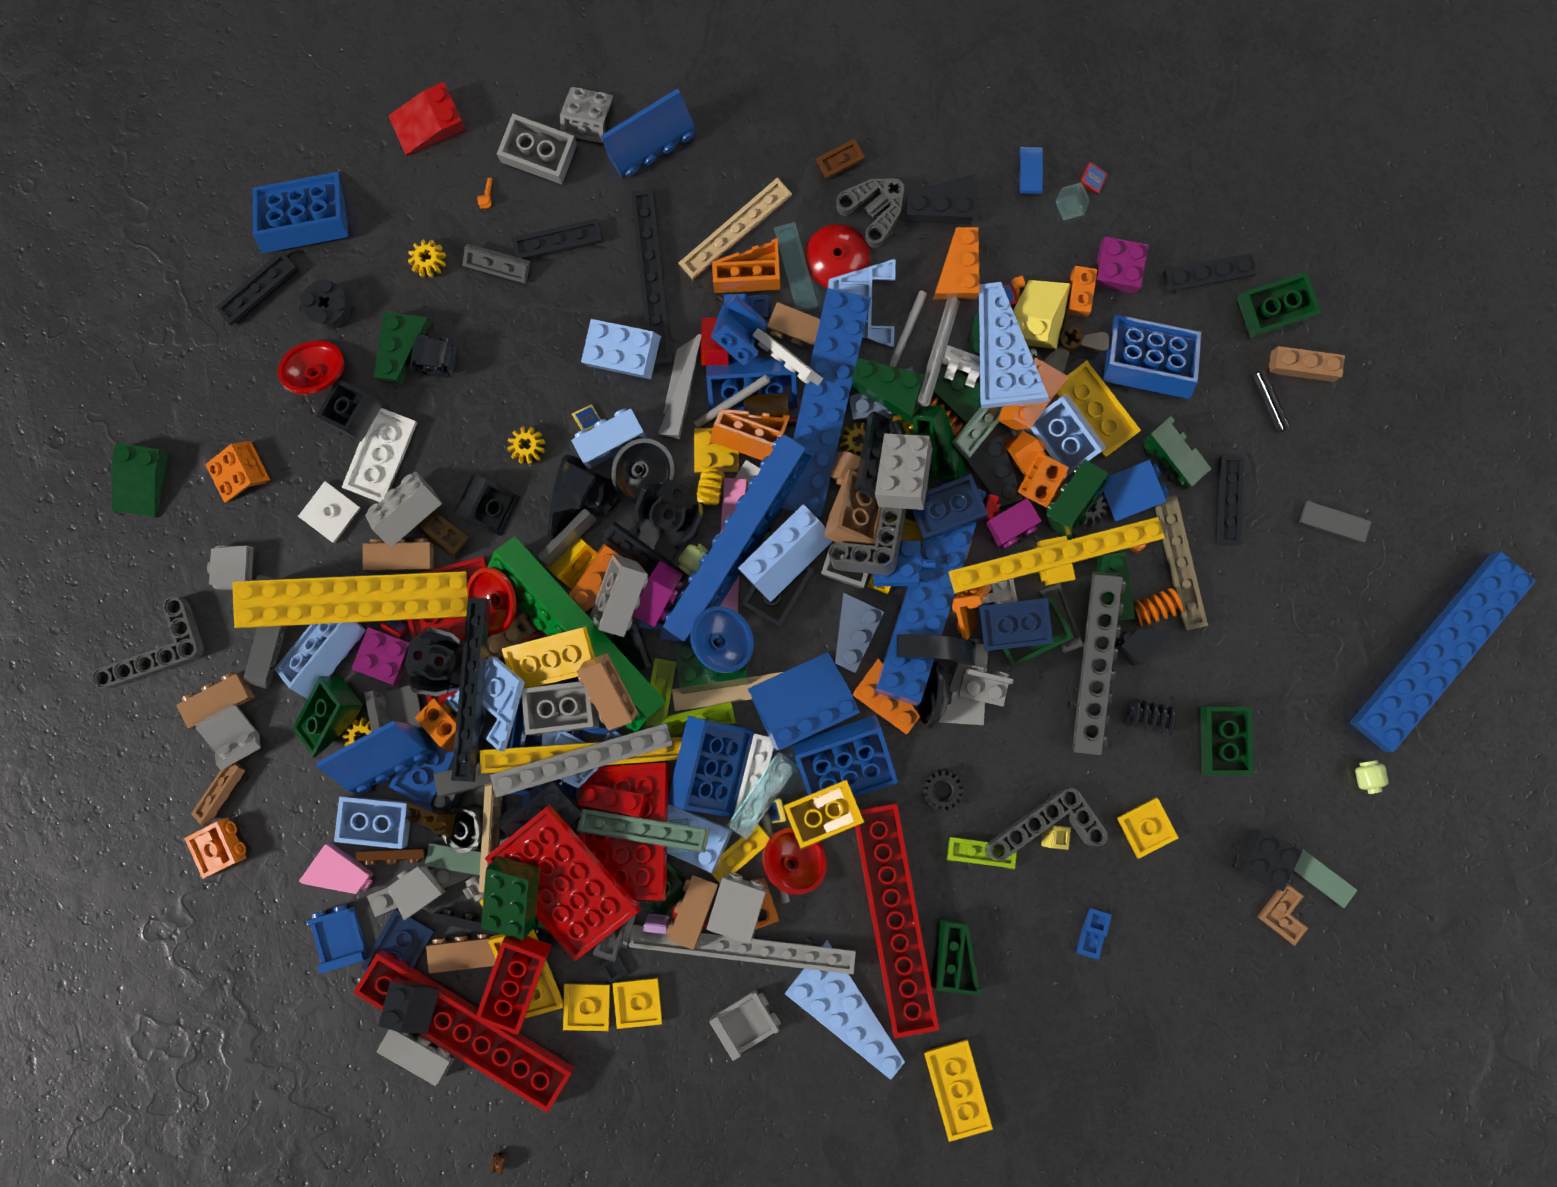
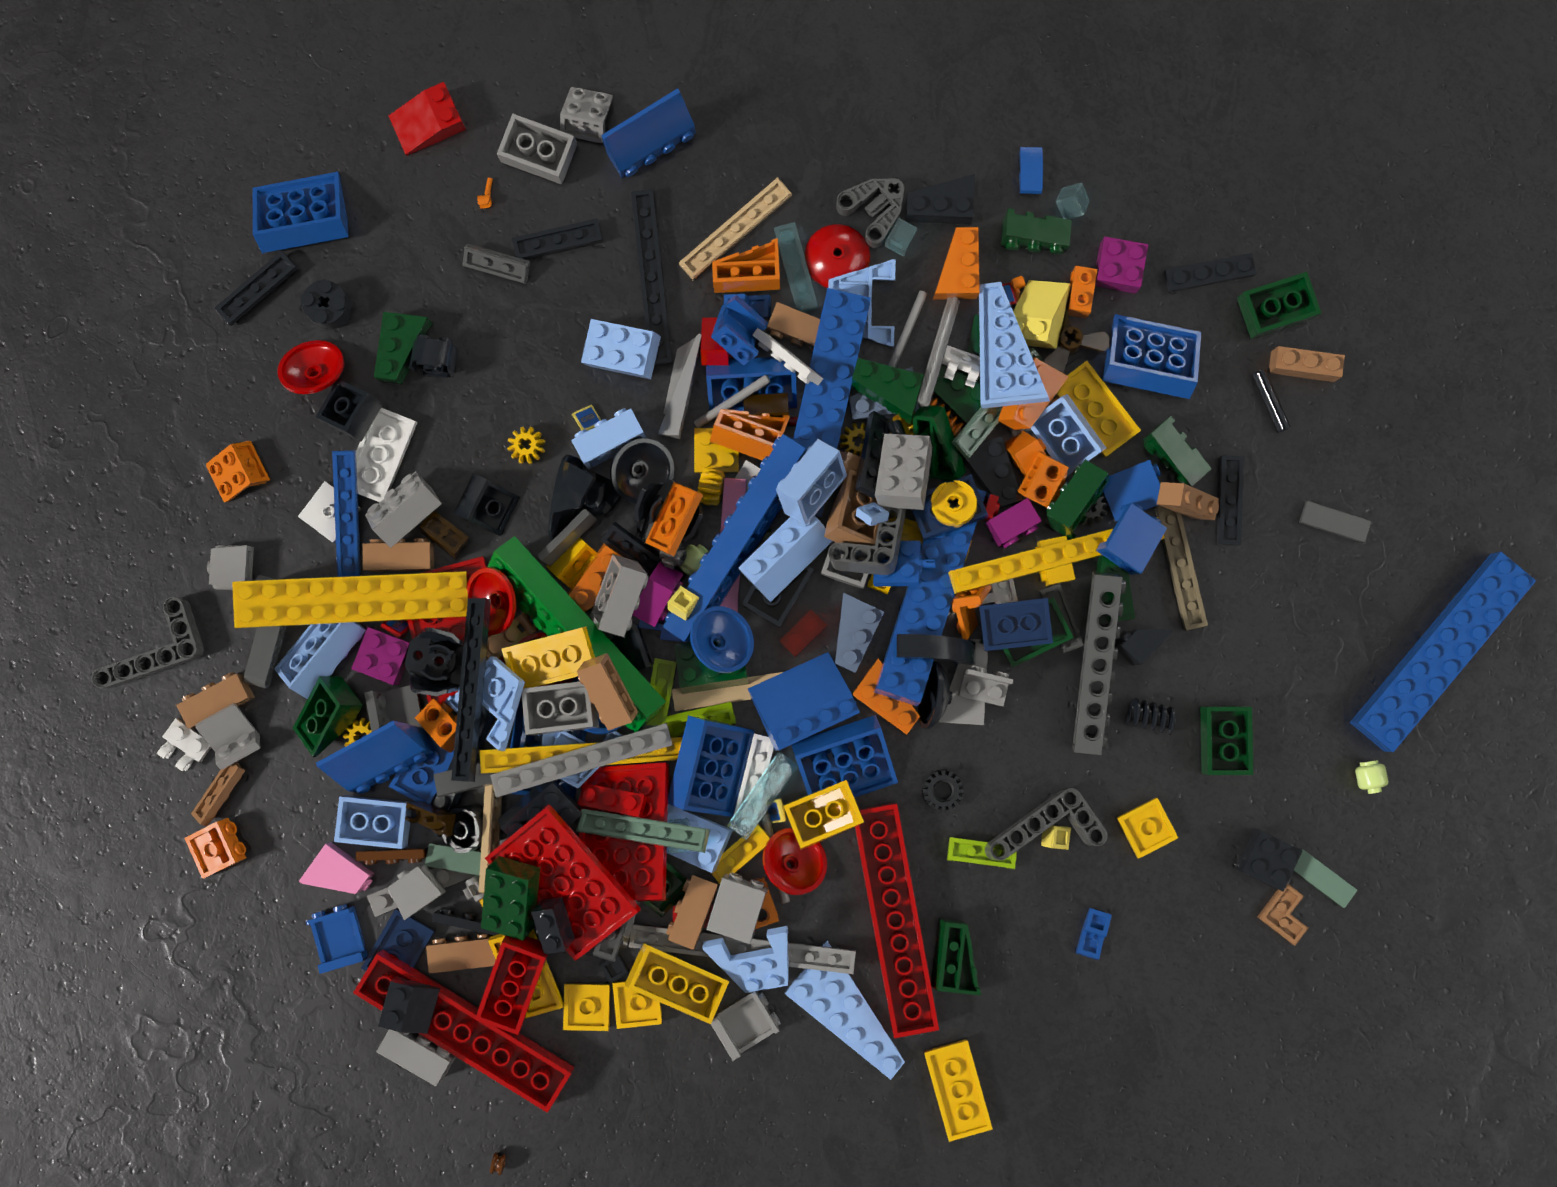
(137, 479): dark green slope -> none
(186, 740): none -> white plate
(346, 513): none -> blue tile
(427, 266): yellow gear -> none
(553, 925): none -> black brick
(656, 923): lavender tile -> none
(670, 561): none -> dark grey gear
(674, 518): none -> orange tile
(676, 983): none -> yellow brick
(682, 603): none -> light yellow slope
(757, 968): none -> light blue wing
(803, 633): none -> clear red brick
(811, 481): none -> light blue brick
(840, 159): reddish brown plate -> none
(872, 514): none -> light blue plate
(900, 237): none -> clear light blue panel
(951, 491): none -> yellow plate
(1035, 233): none -> dark green wedge
(1093, 178): slope -> none
(1133, 539): none -> blue panel
(1157, 606): orange piece -> none
(1188, 501): none -> medium nougat brick

